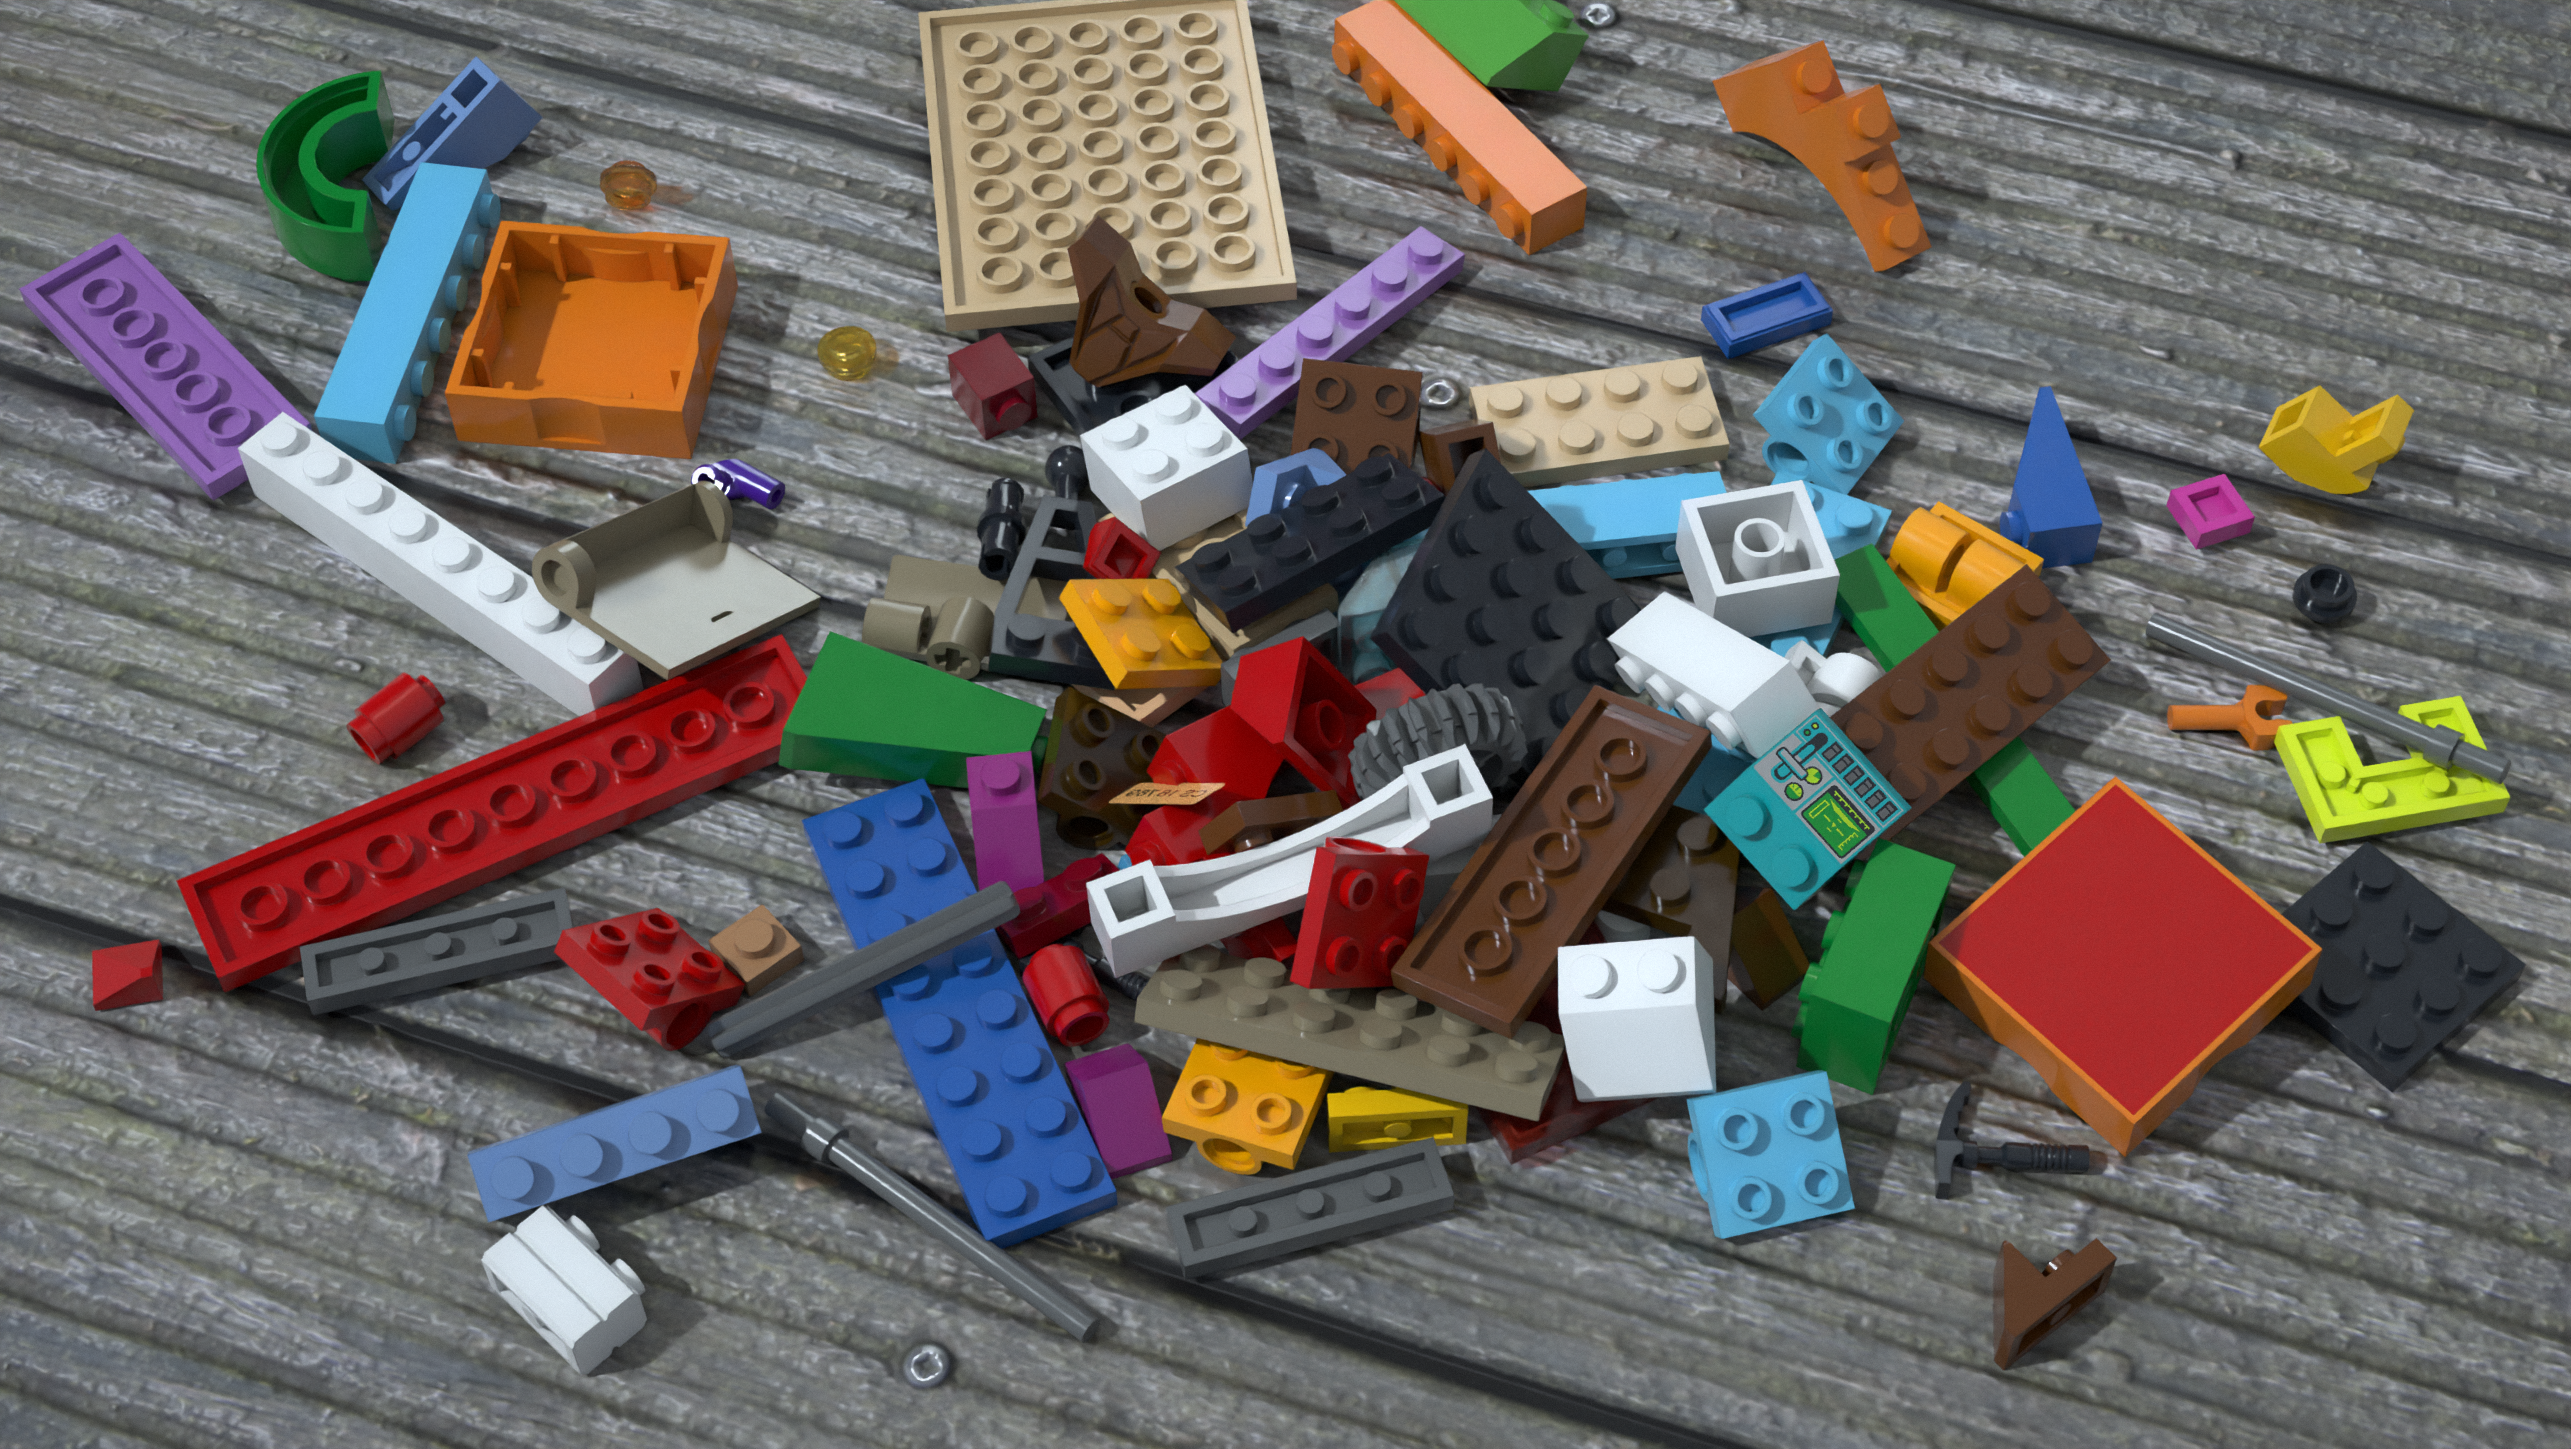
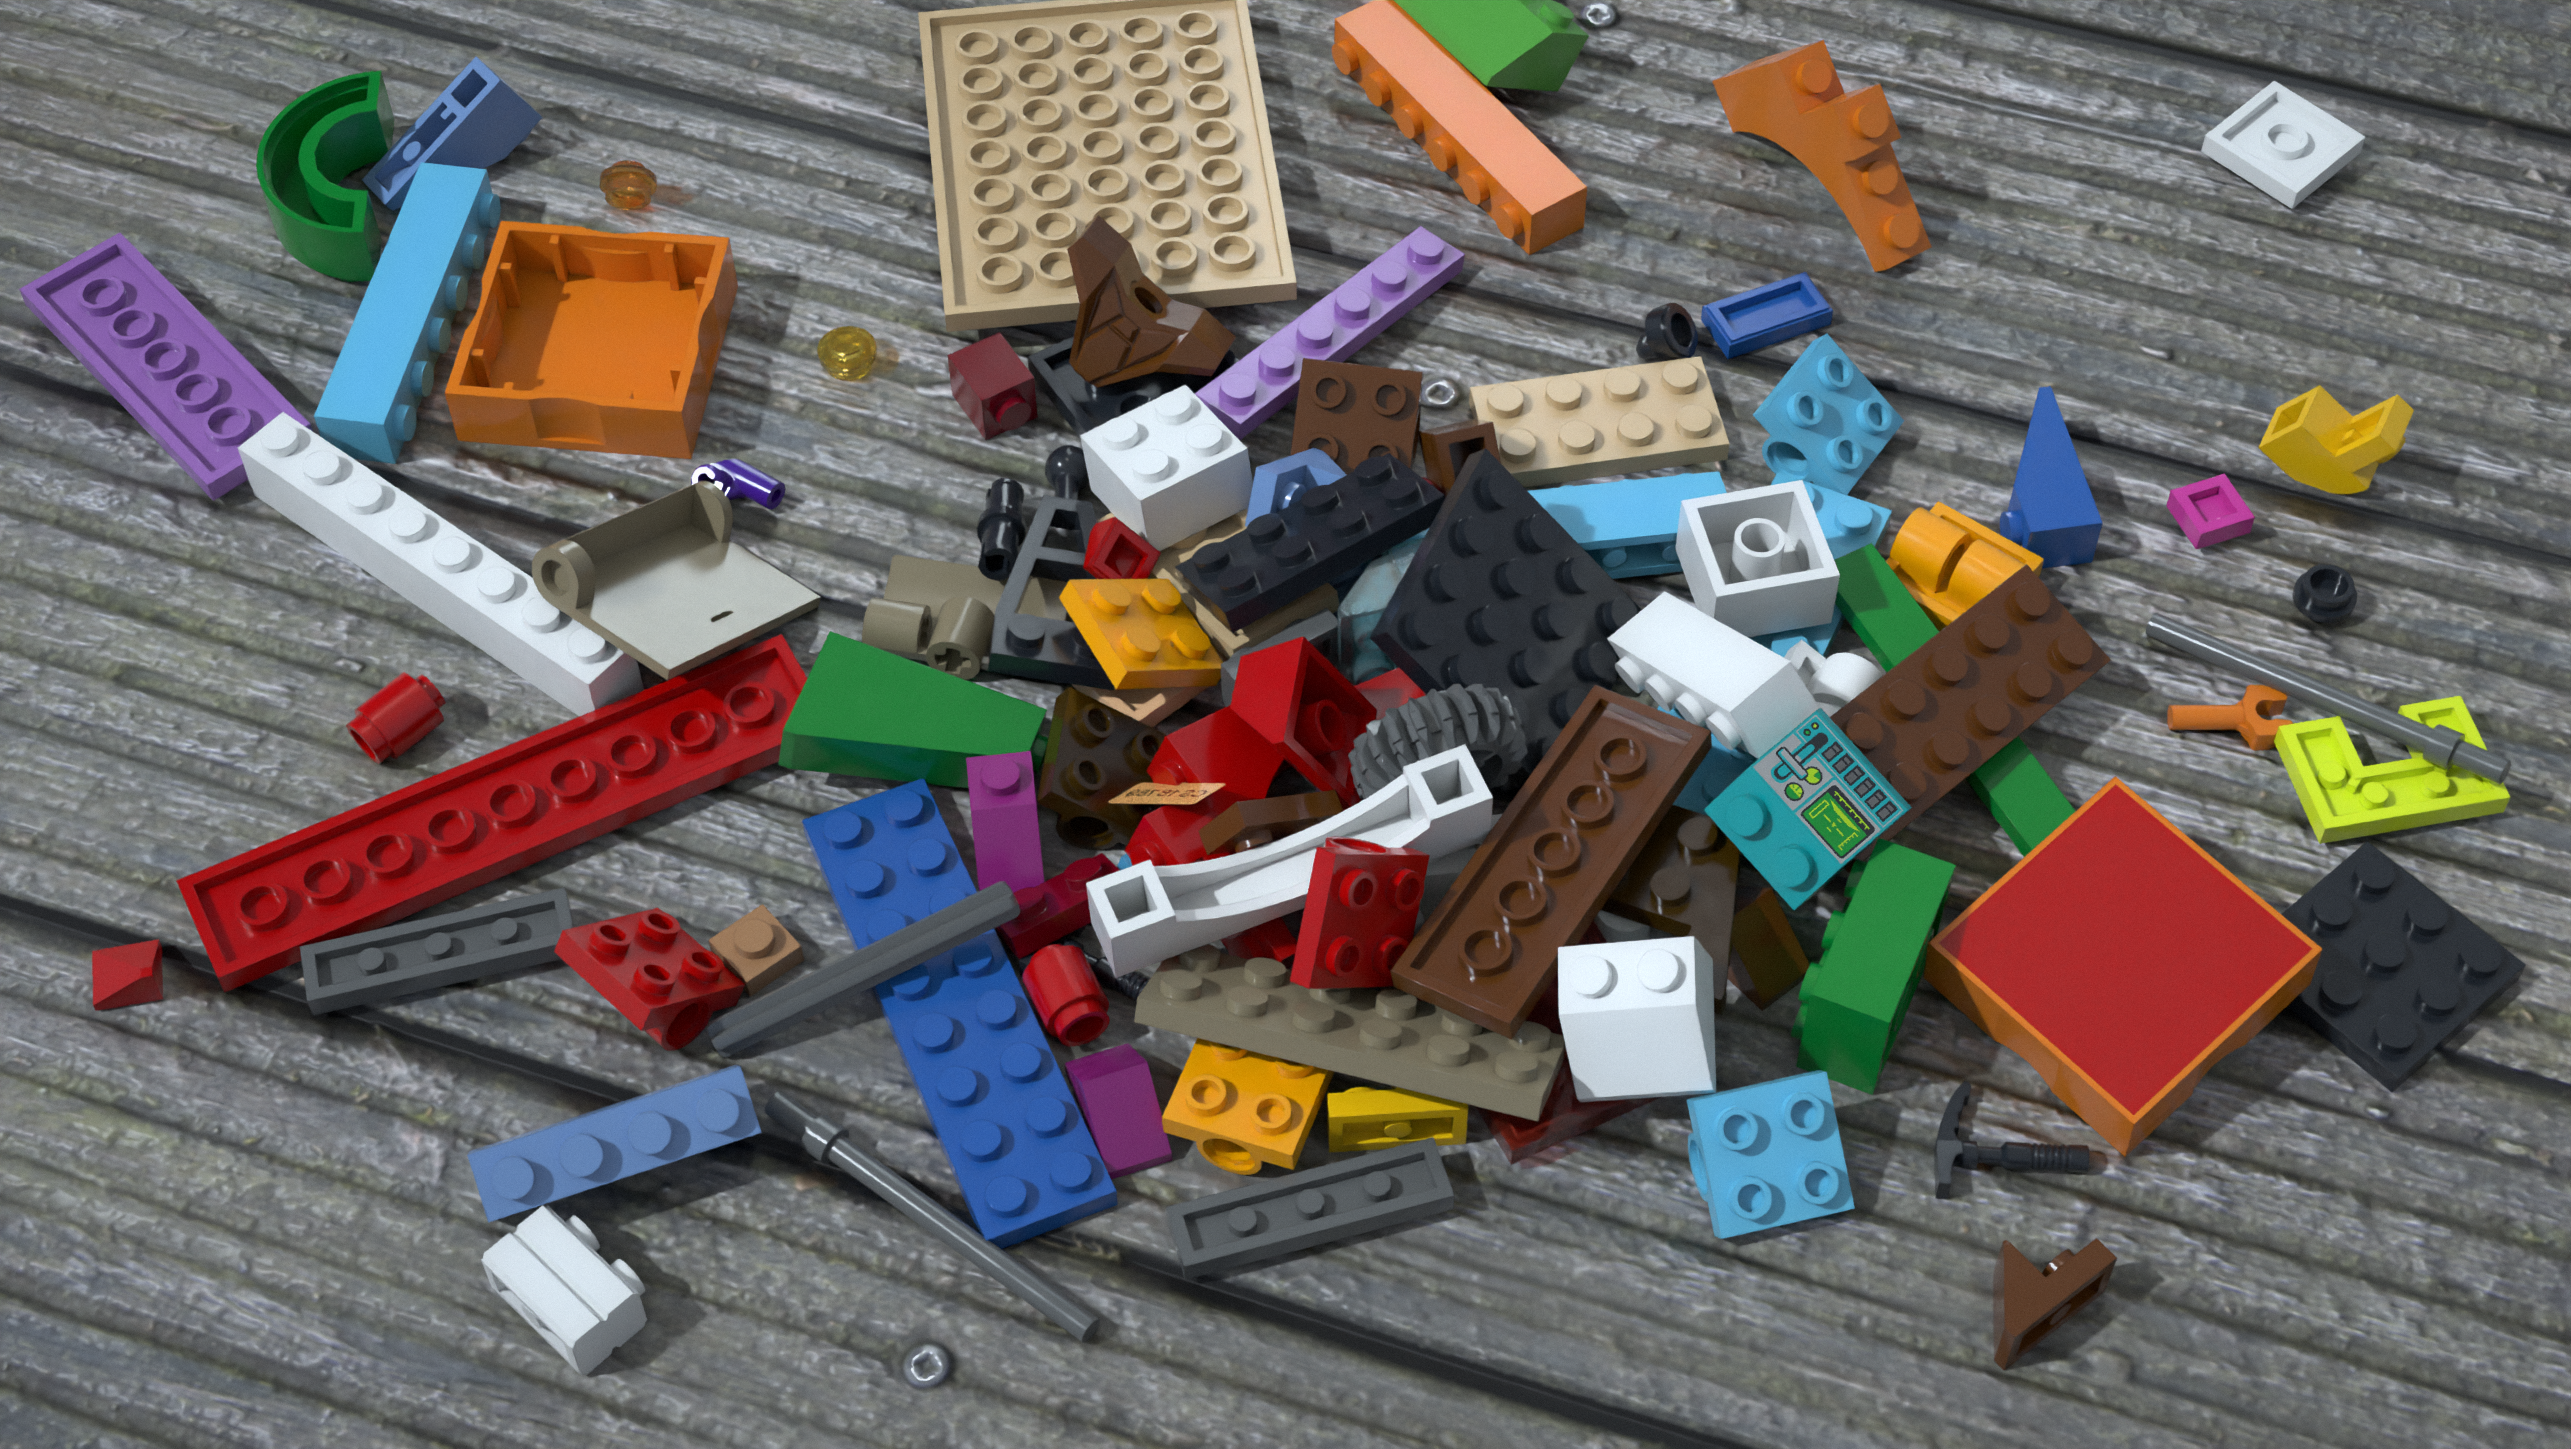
(1668, 334): none -> black tile
(2283, 144): none -> white plate

